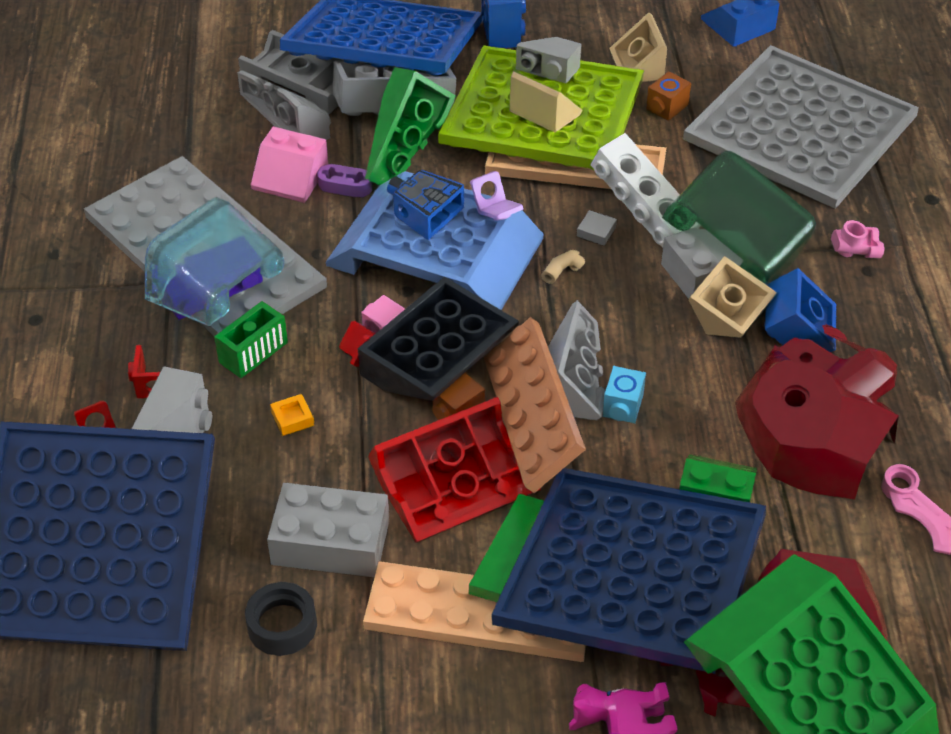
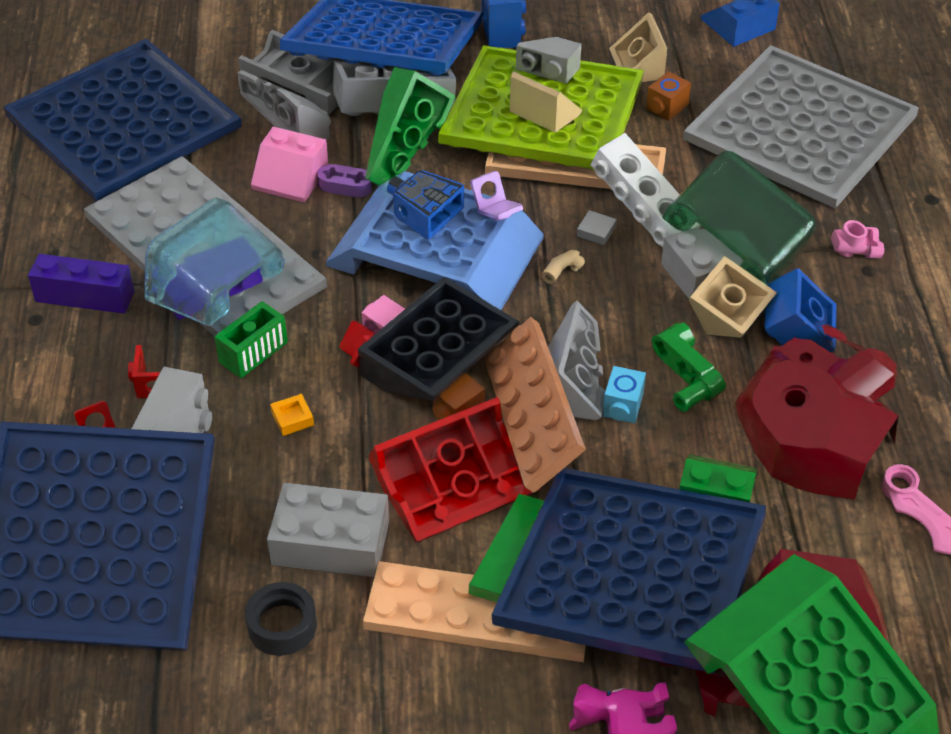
(81, 283): none -> dark purple brick
(122, 118): none -> dark blue plate
(676, 349): none -> green beam

